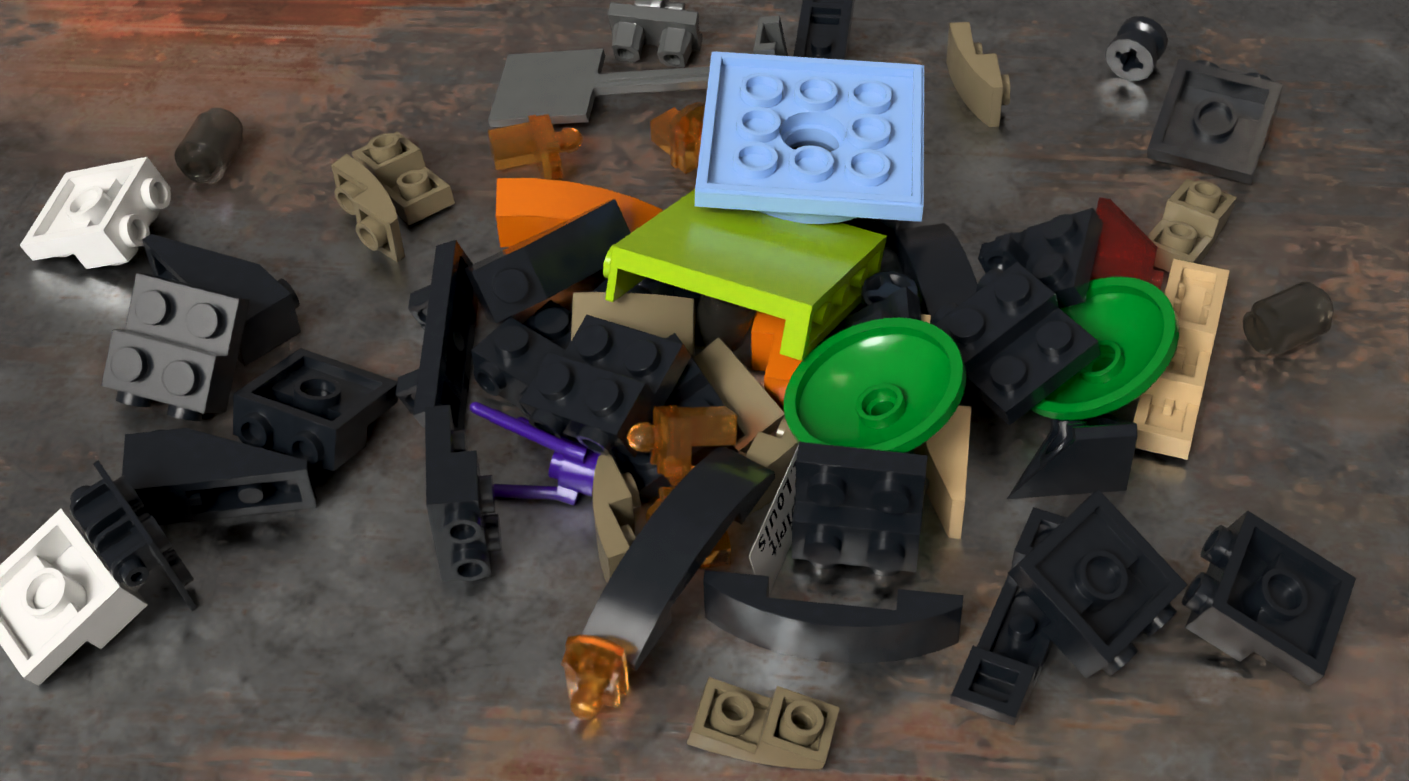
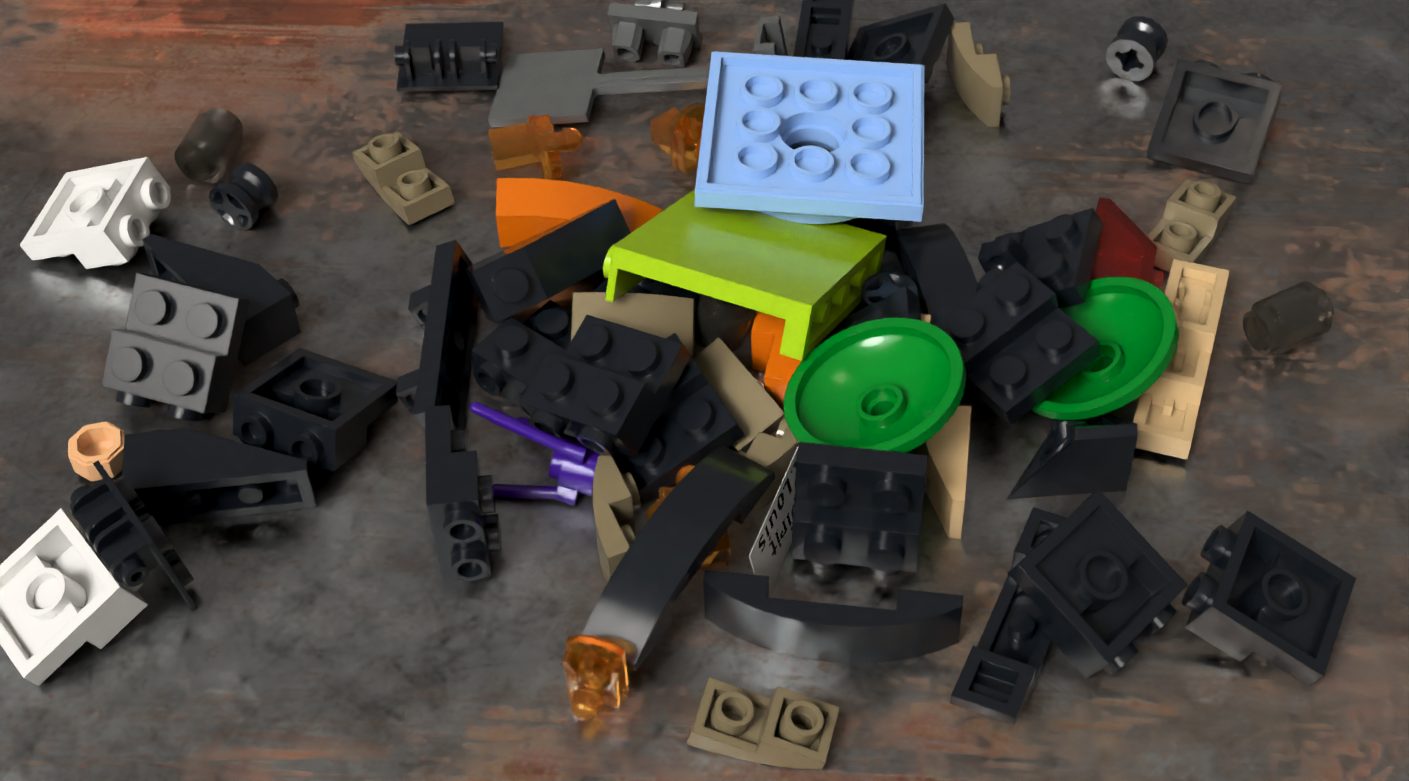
(94, 443): none -> light nougat tile
(243, 196): none -> black wheel
(368, 200): dark tan slope -> none
(449, 56): none -> black hinge
(675, 433): clear orange piece -> none
(905, 39): none -> black hinge

